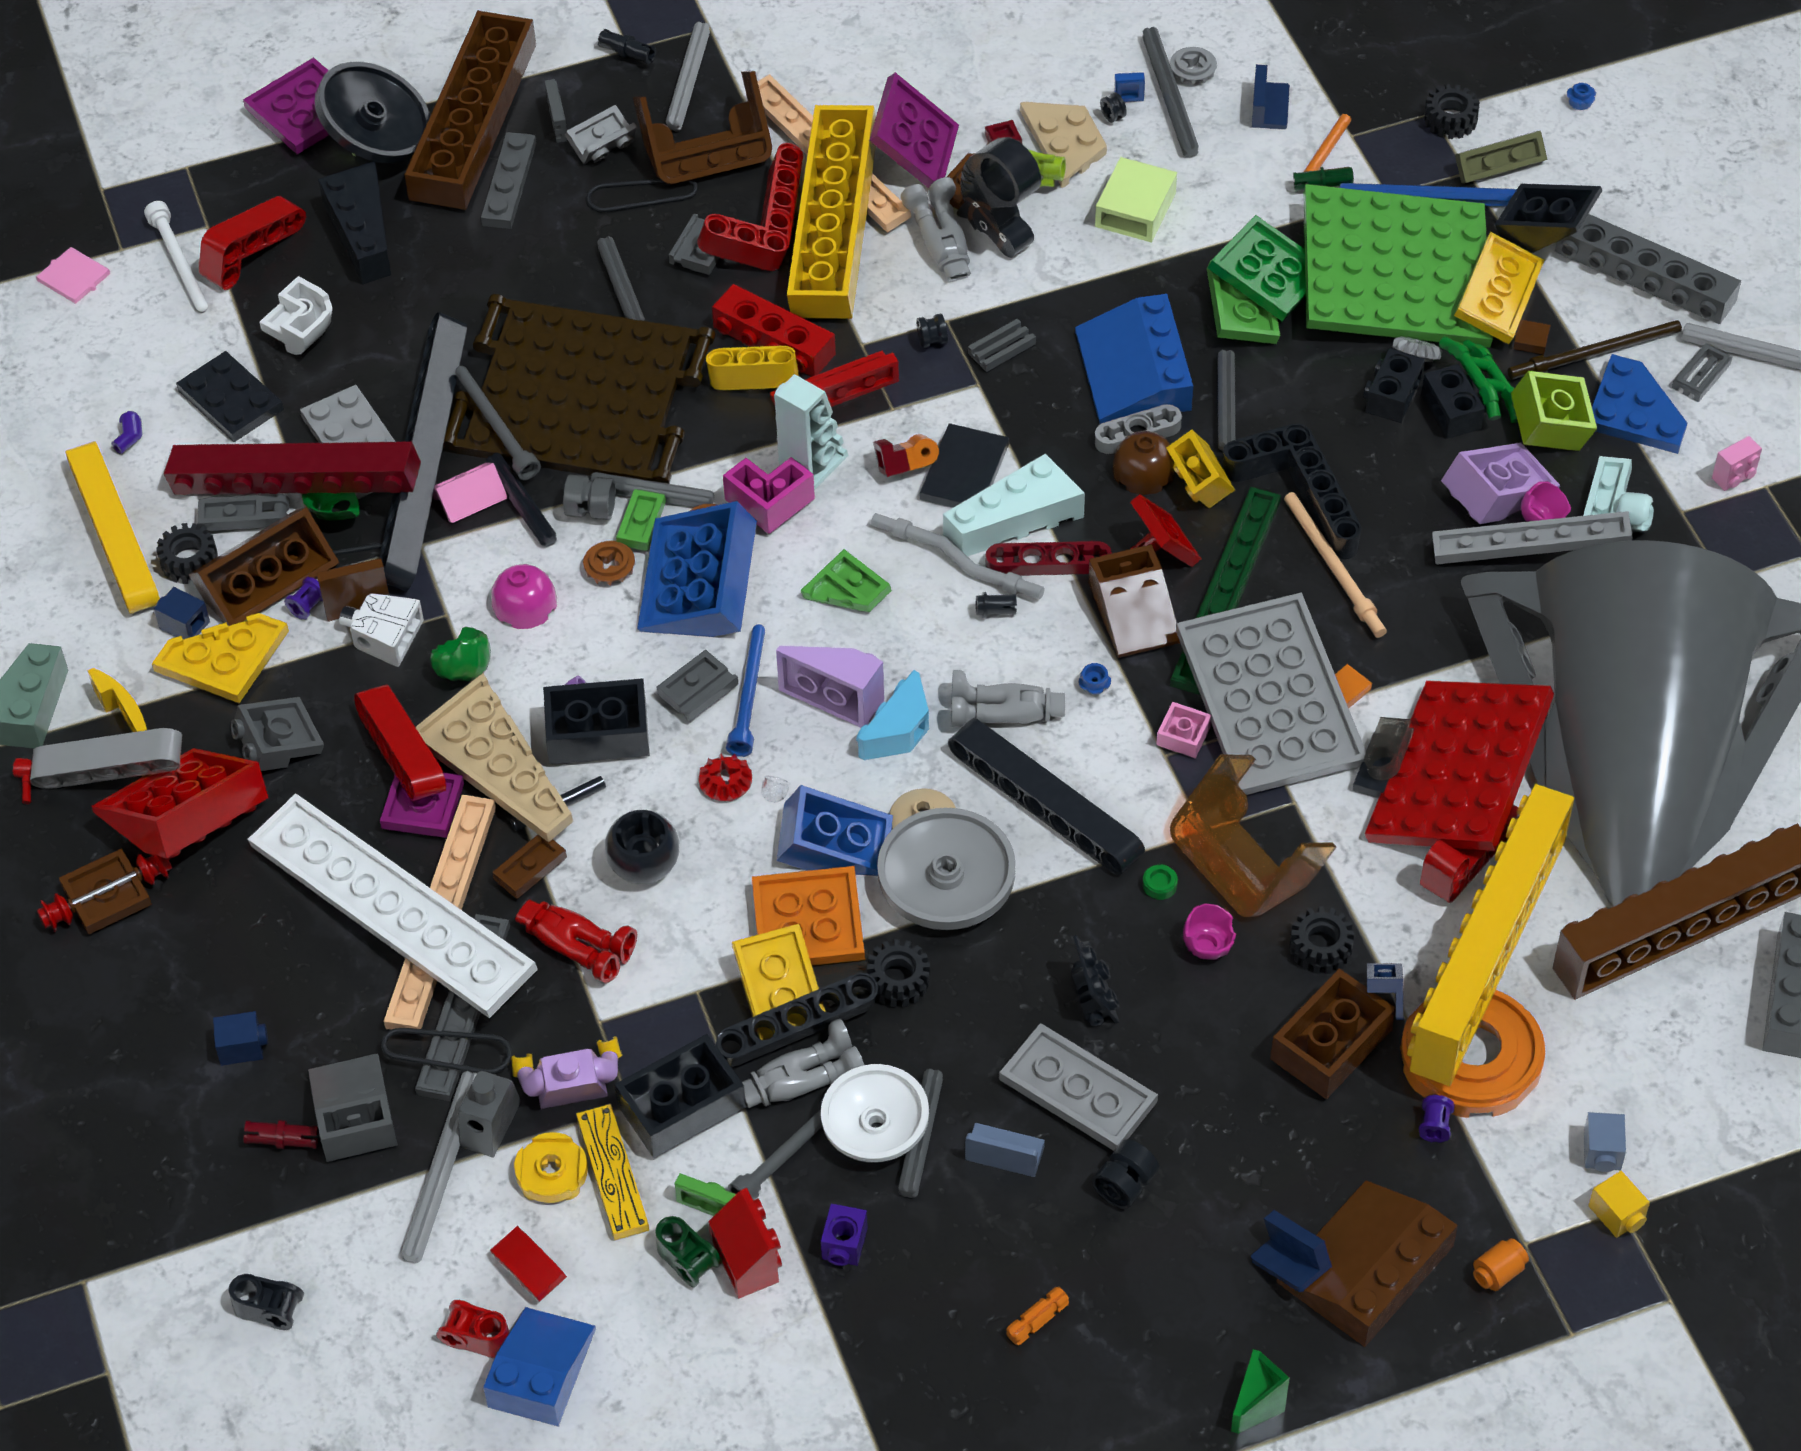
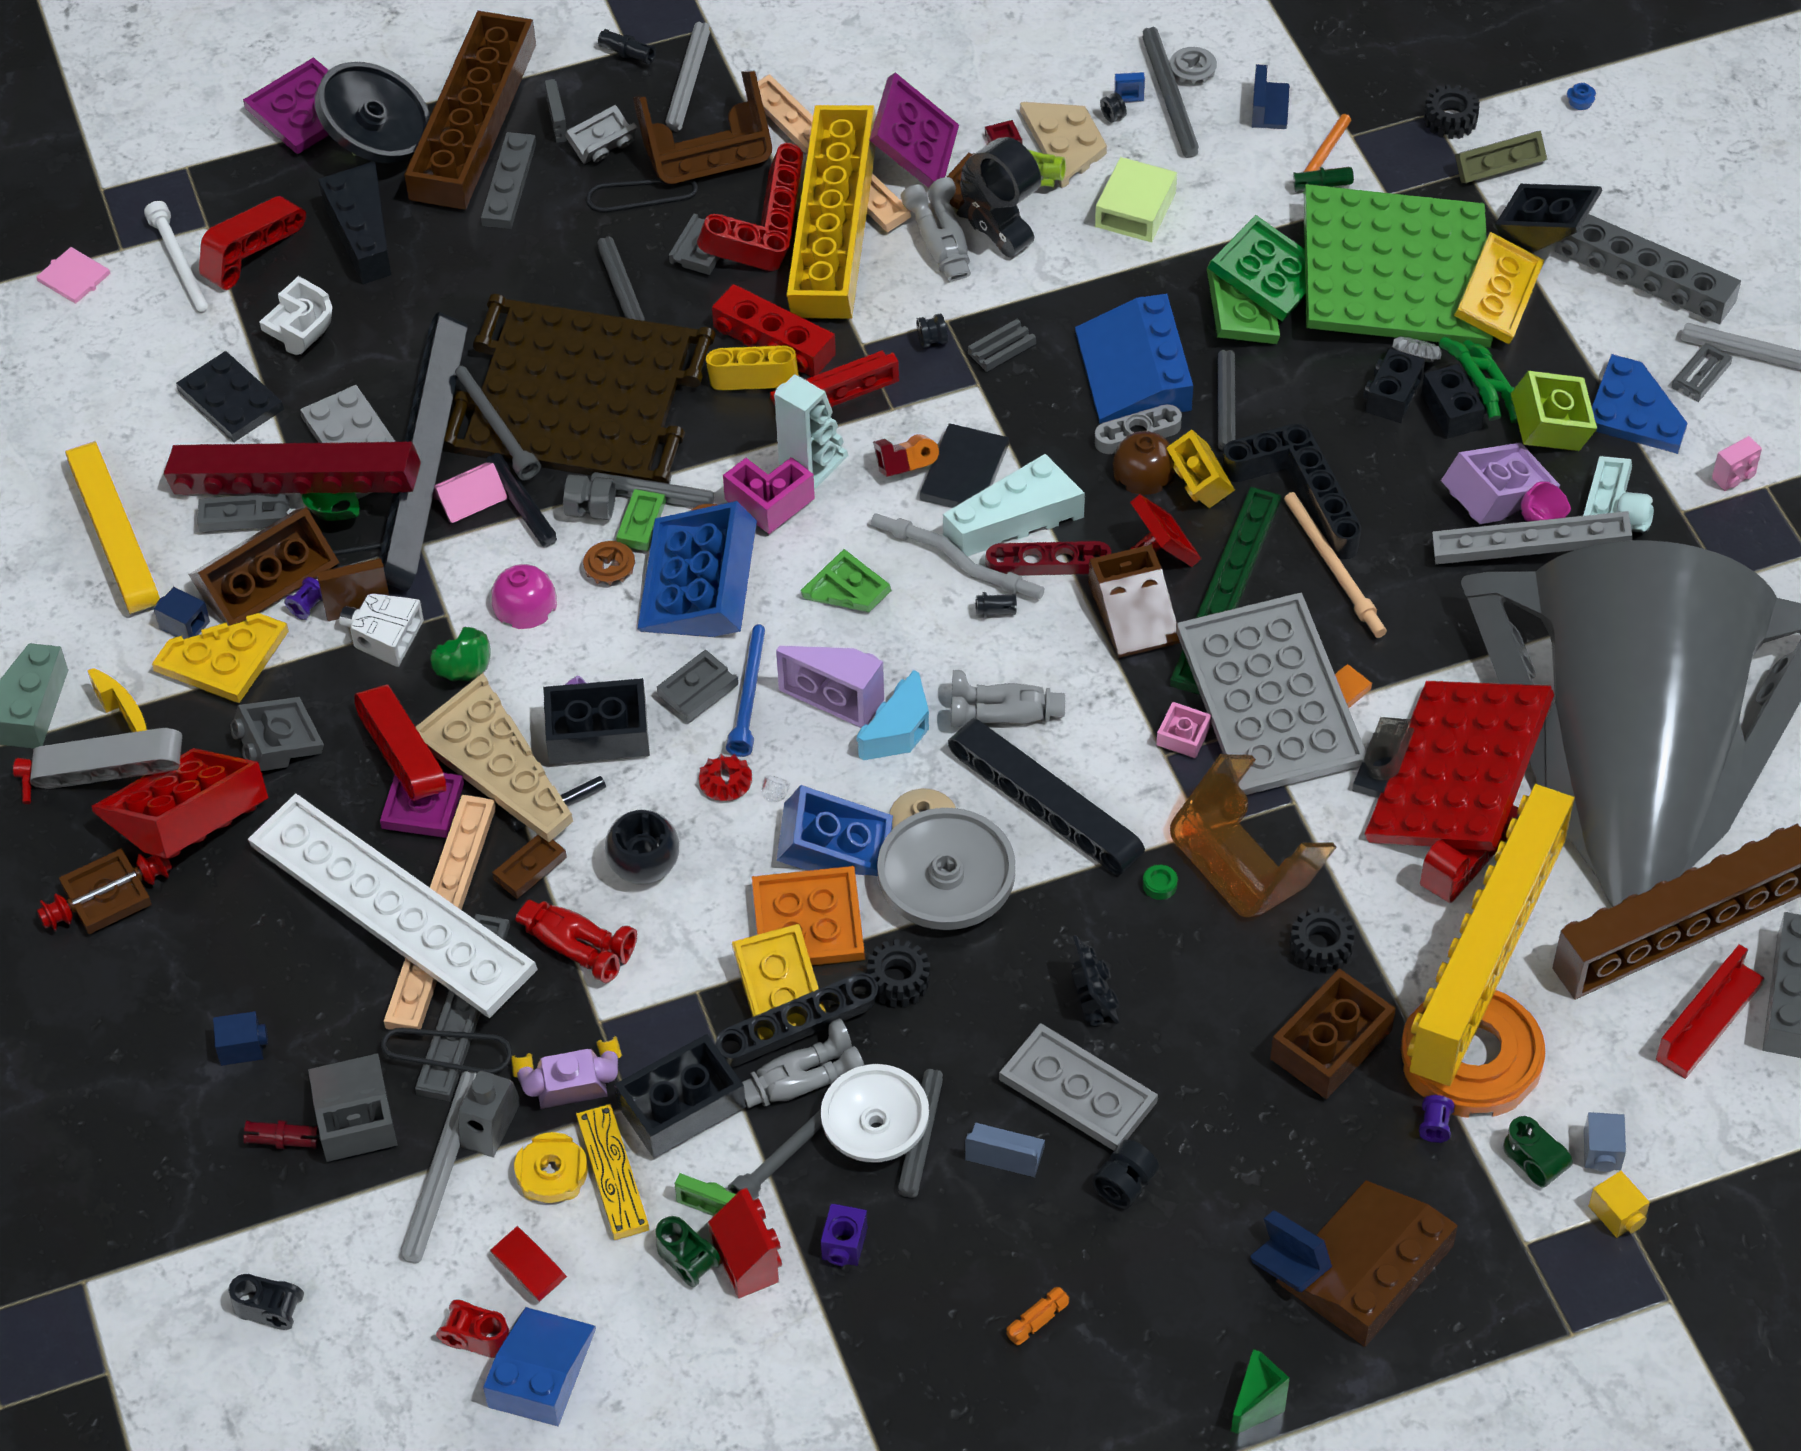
(131, 433): dark purple arm -> none
(182, 540): black tyre -> none
(1094, 672): blue plate -> none
(1209, 932): dark pink hair -> none
(1387, 979): dark blue panel -> none
(1488, 196): blue axle -> none
(1500, 1264): orange brick -> none
(1532, 337): reddish brown tile -> none
(1536, 1153): none -> dark green piece
(1543, 363): dark brown bar -> none
(1709, 1014): none -> red fence

